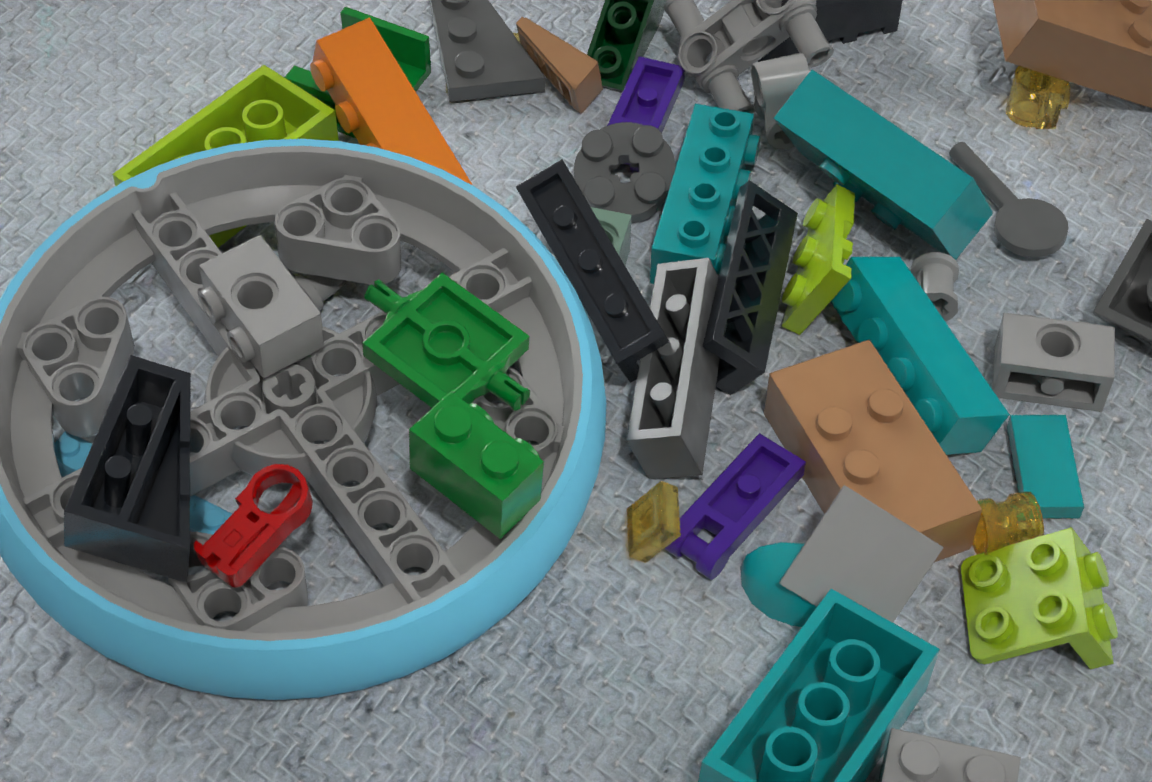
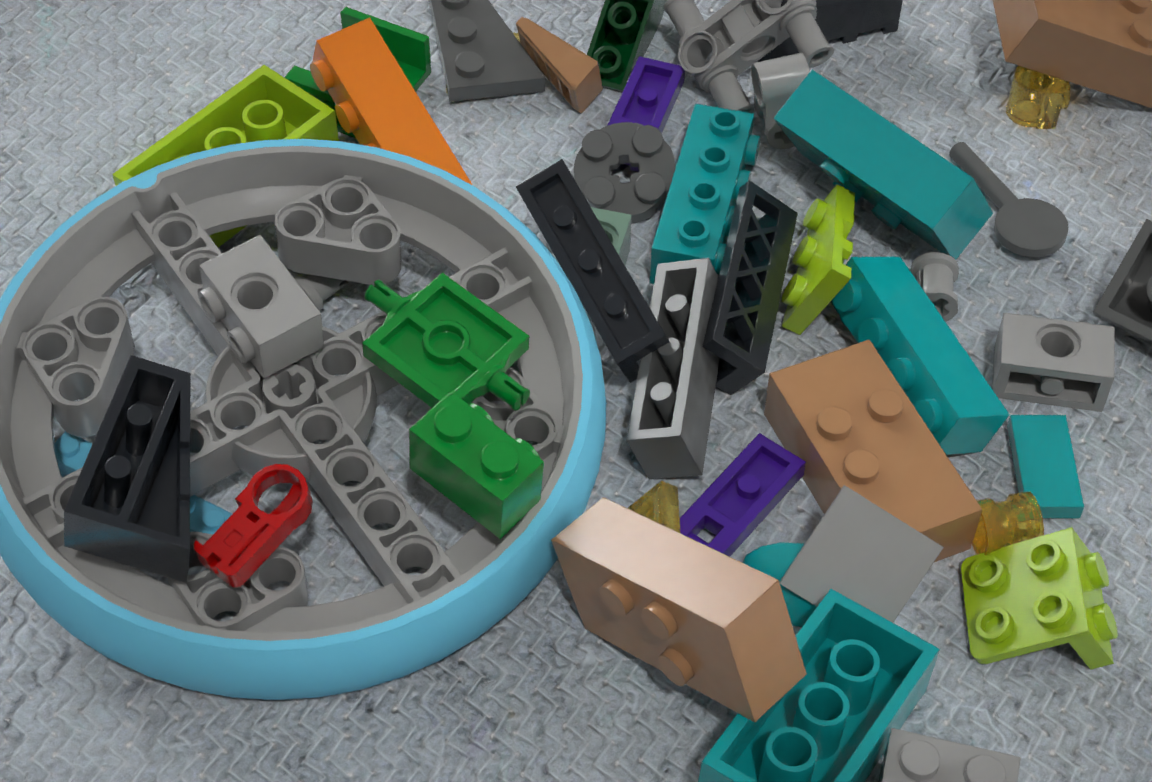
(681, 607): none -> medium nougat brick

